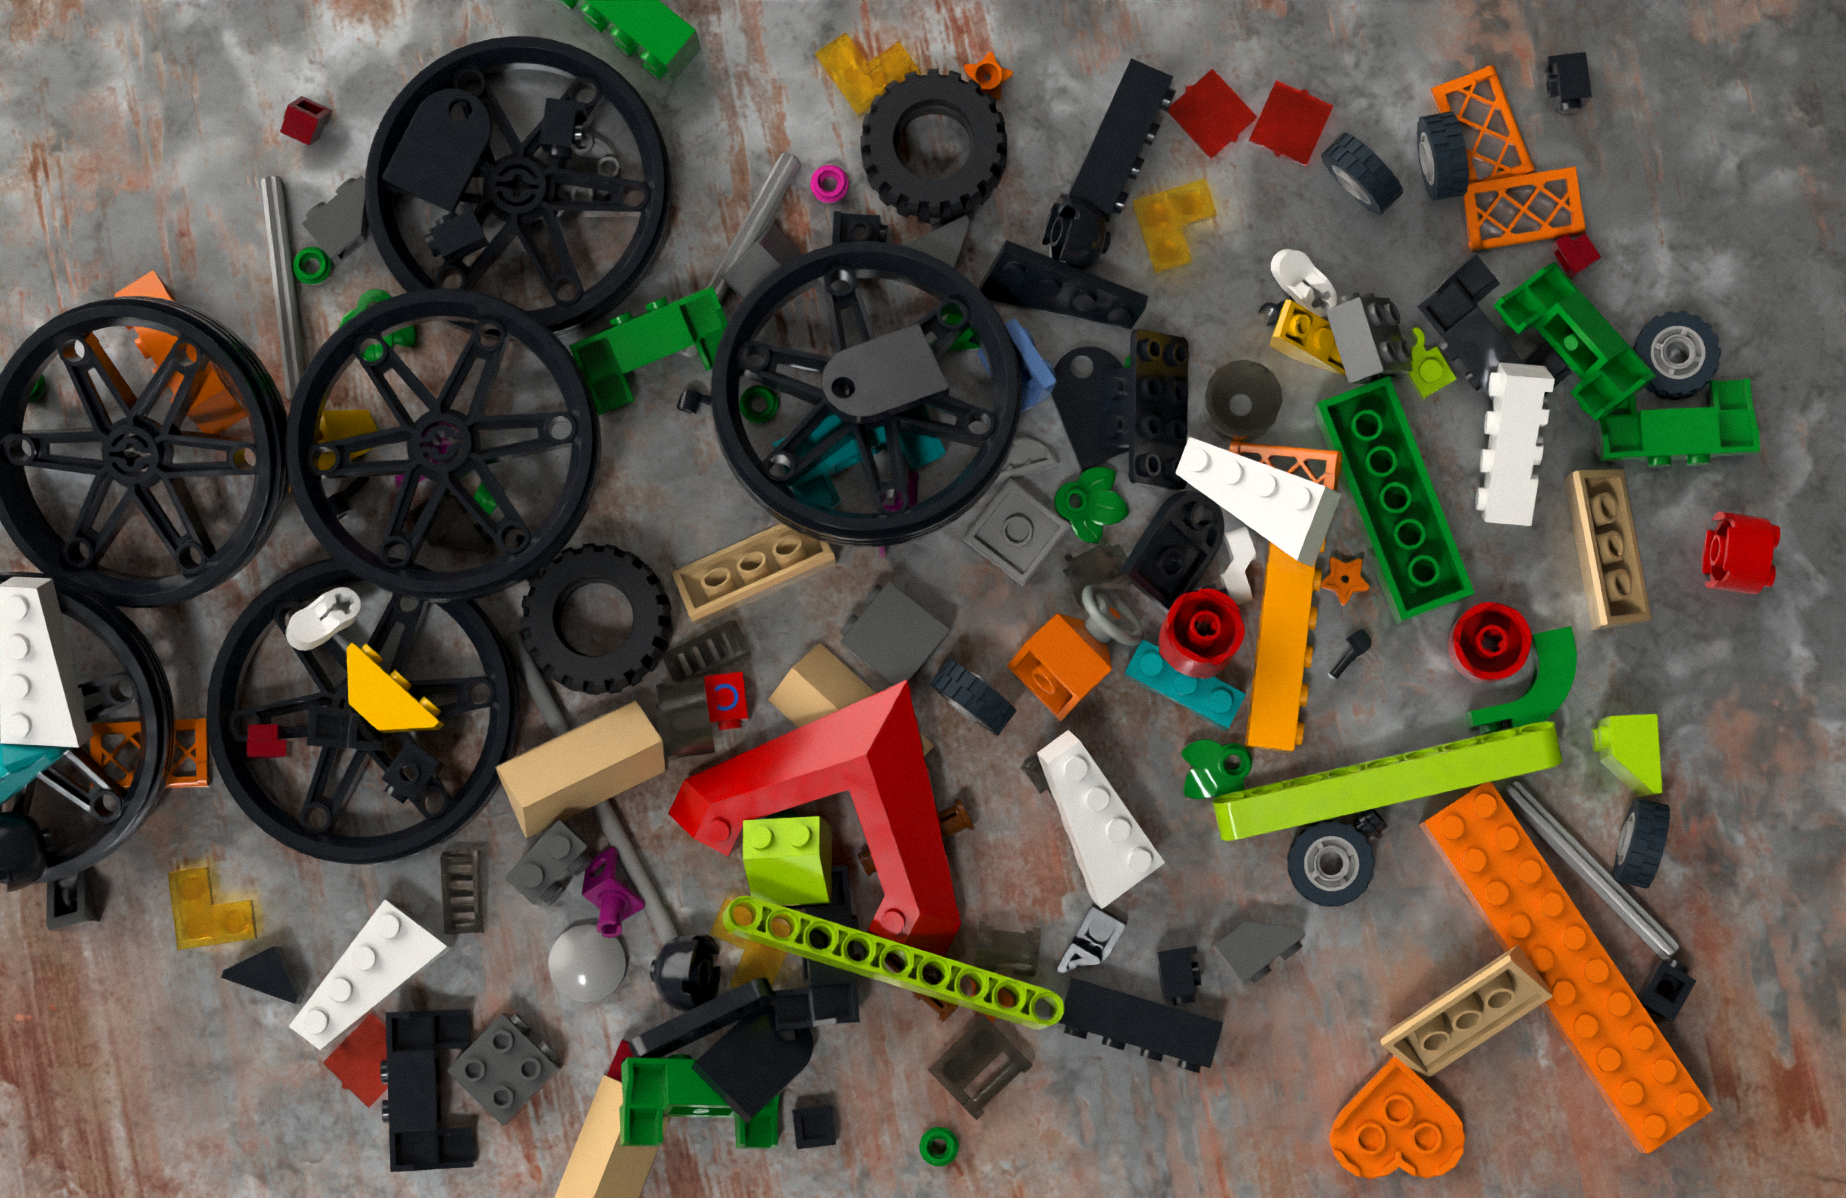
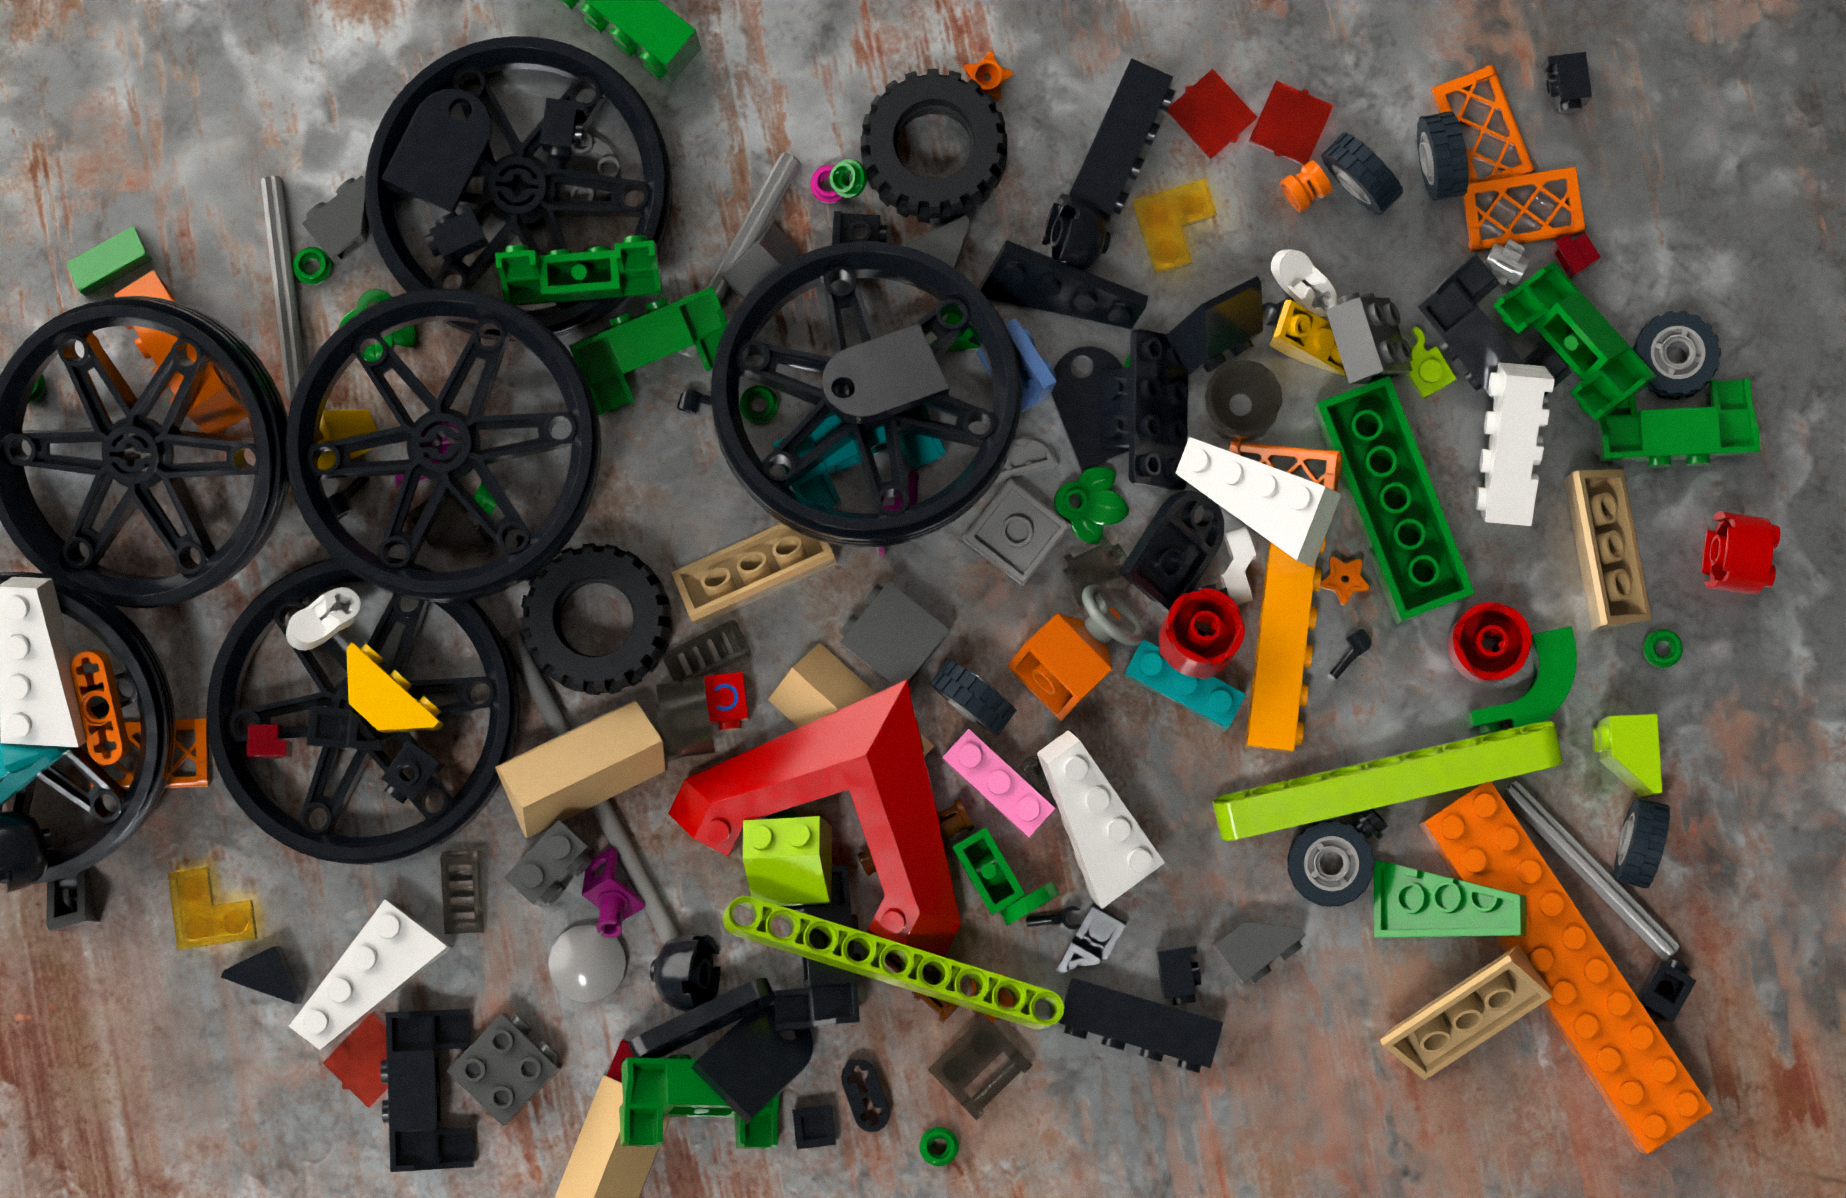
(89, 721): none -> orange beam
(108, 261): none -> slope
(305, 120): dark red piece -> none
(588, 275): none -> green bracket
(757, 959): clear yellow plate -> none
(840, 178): none -> green plate
(856, 1099): none -> black beam
(863, 80): clear yellow plate -> none
(988, 871): none -> green brick
(998, 783): none -> bright pink brick
(1007, 950): clear smoke piece -> none
(1029, 903): none -> green piece
(1054, 919): none -> black hand
(1209, 770): green plate -> none
(1220, 328): none -> black slope
(1306, 186): none -> orange wheel
(1396, 1125): orange plate -> none
(1435, 906): none -> wing
(1507, 262): none -> light grey gear
(1673, 642): none -> green plate

